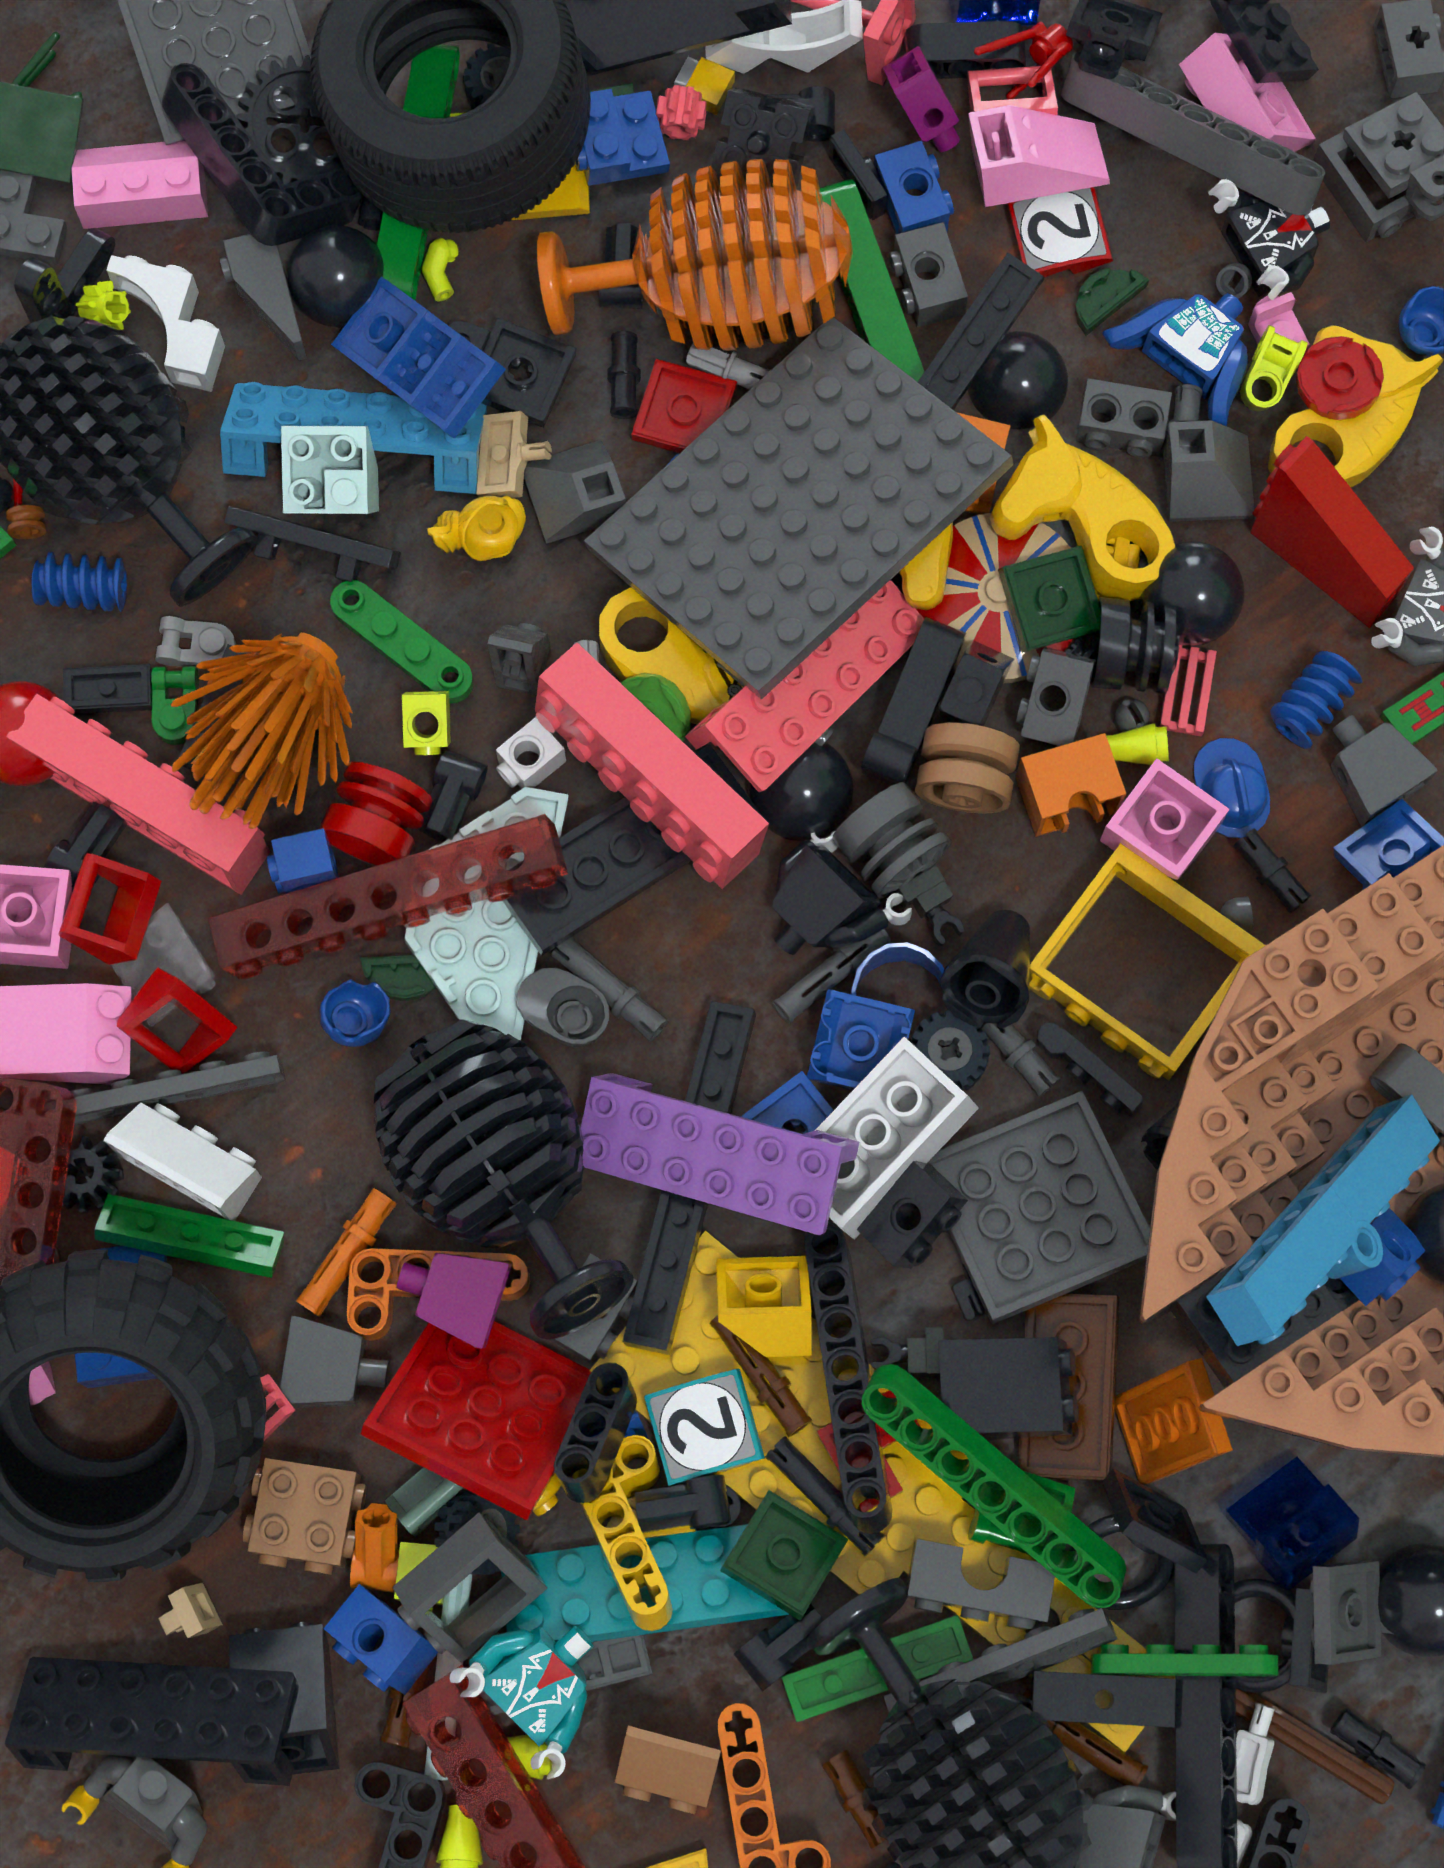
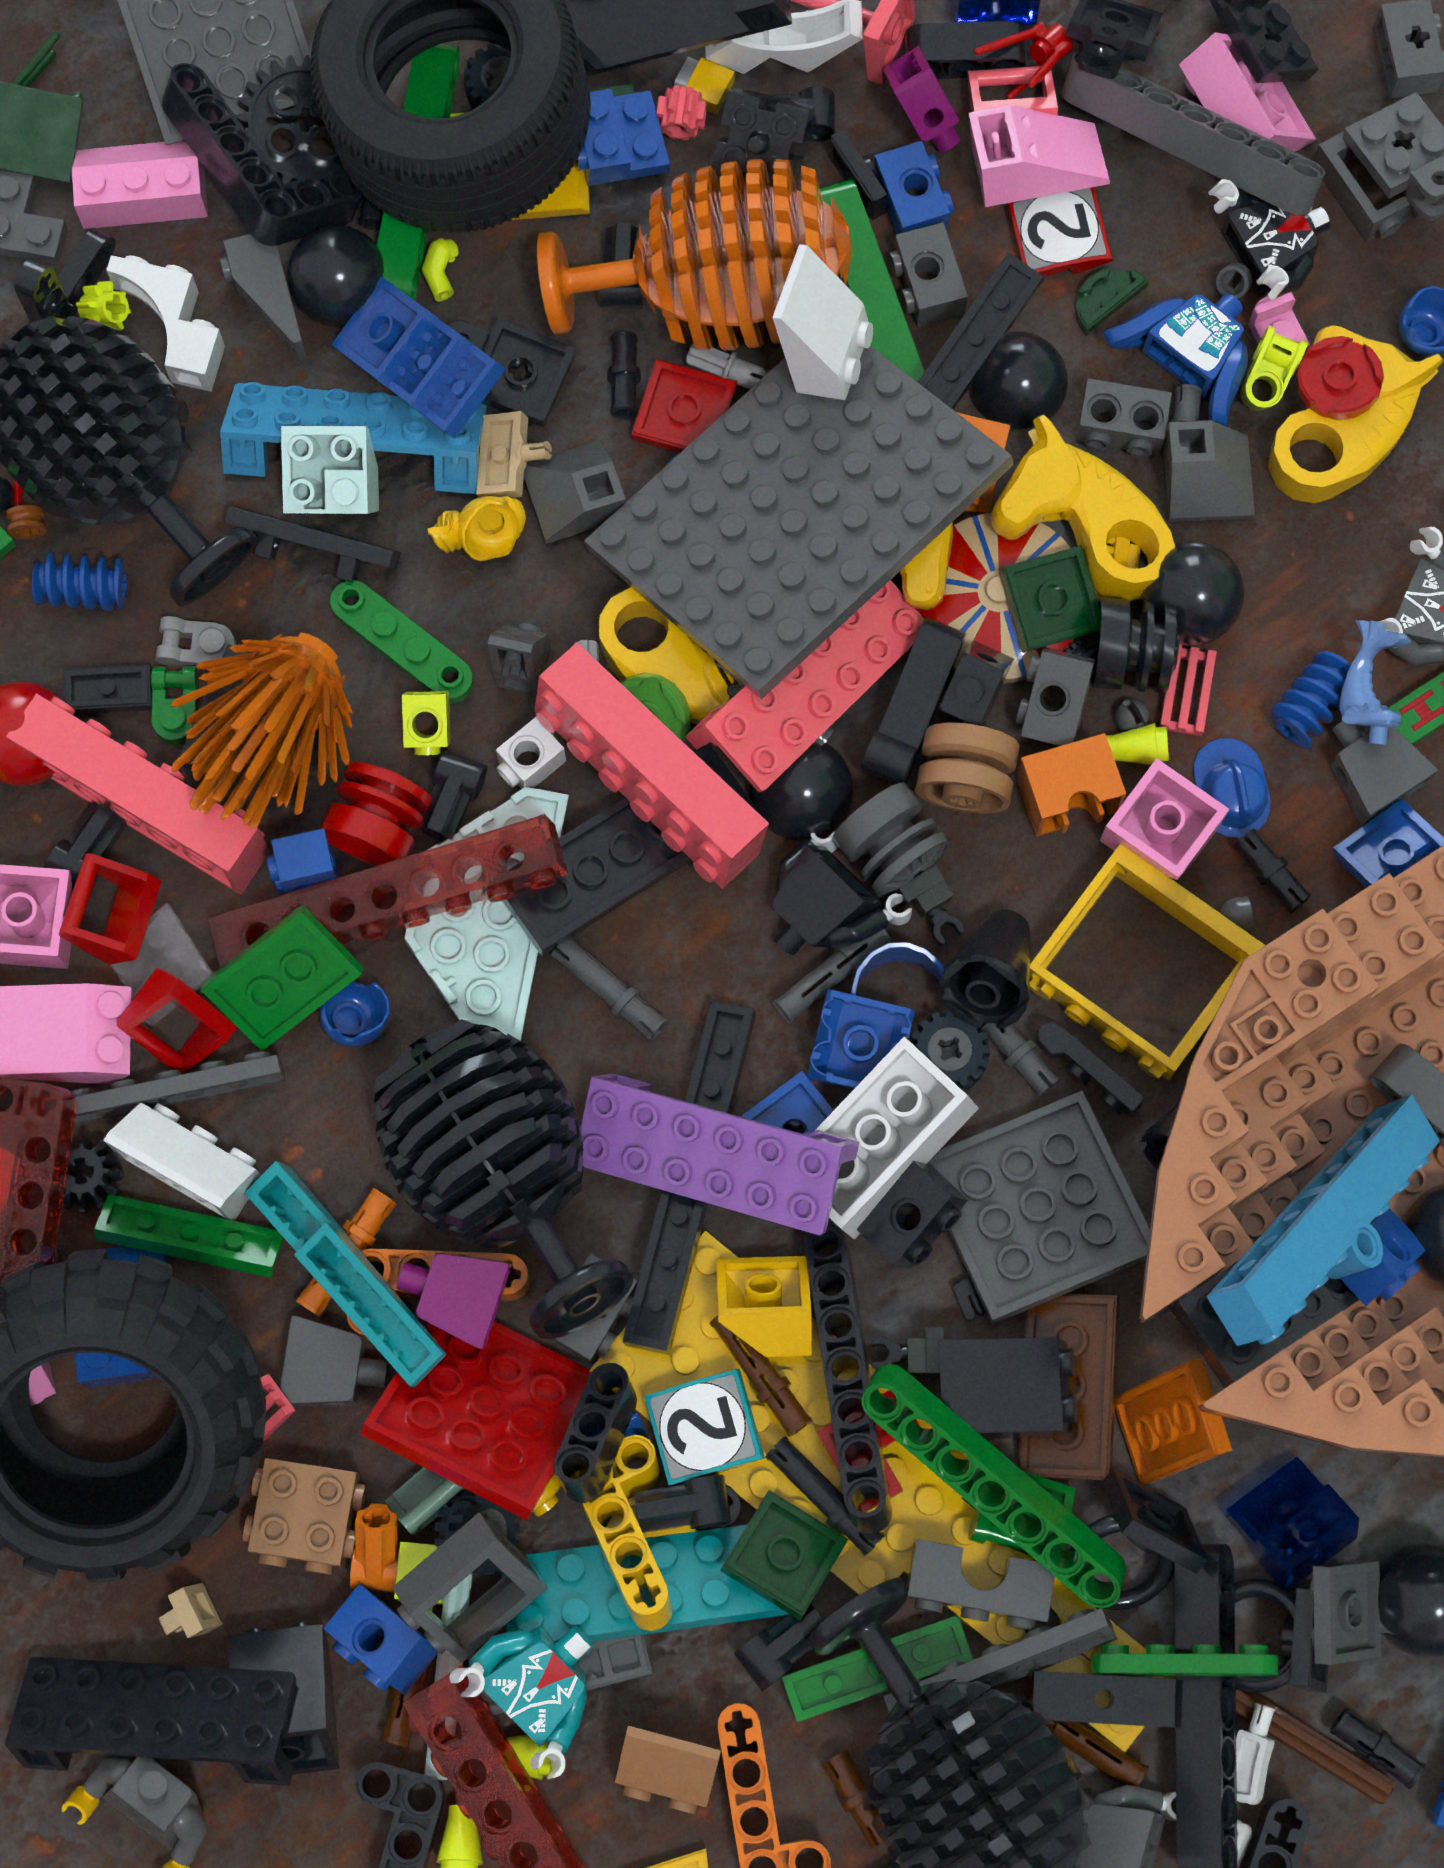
(282, 978): none -> green plate
(345, 1272): none -> teal slope
(398, 976): dark green tile -> none
(563, 1007): dark grey cap -> none
(821, 328): none -> white slope
(1329, 533): red slope -> none
(1357, 698): none -> medium blue animal

